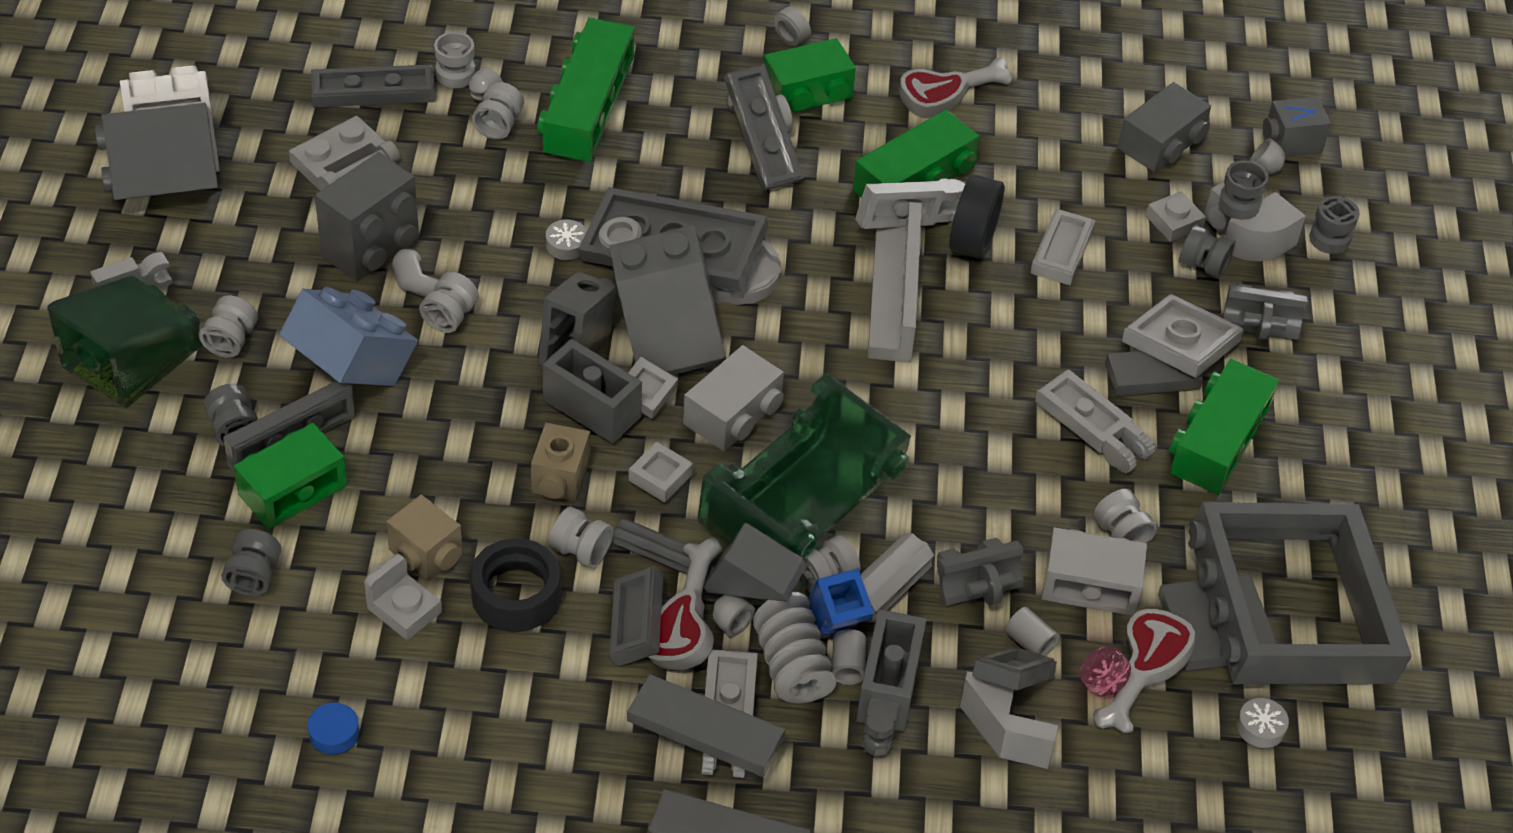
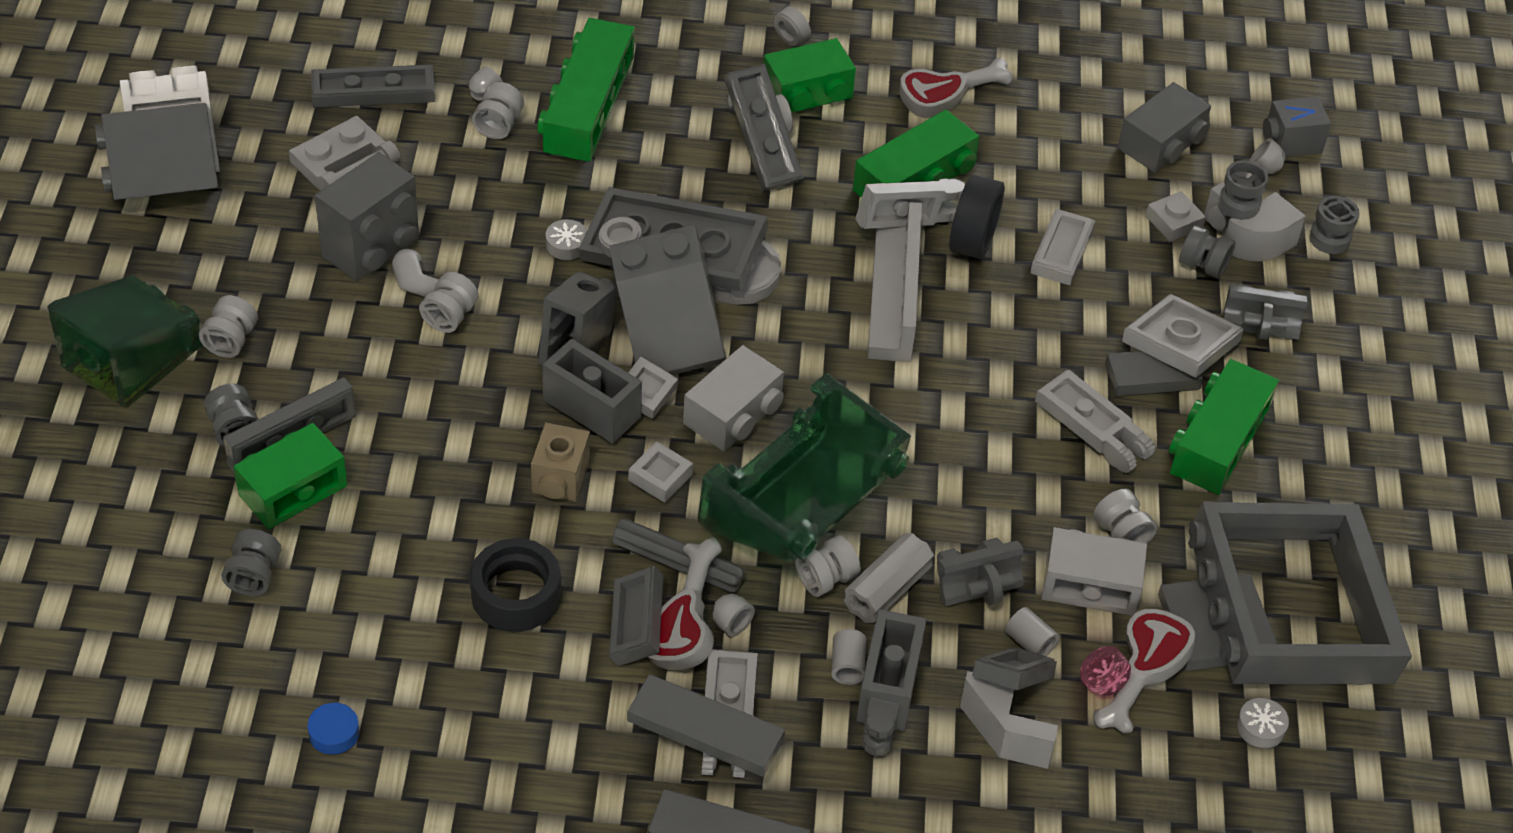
(150, 271): light grey plate -> none
(349, 336): sand blue brick -> none
(399, 598): light grey bracket -> none
(425, 537): dark tan brick -> none
(454, 59): light grey wheel -> none
(581, 537): light grey wheel -> none
(756, 568): dark grey slope -> none
(794, 650): light grey piece -> none
(840, 602): blue leg -> none

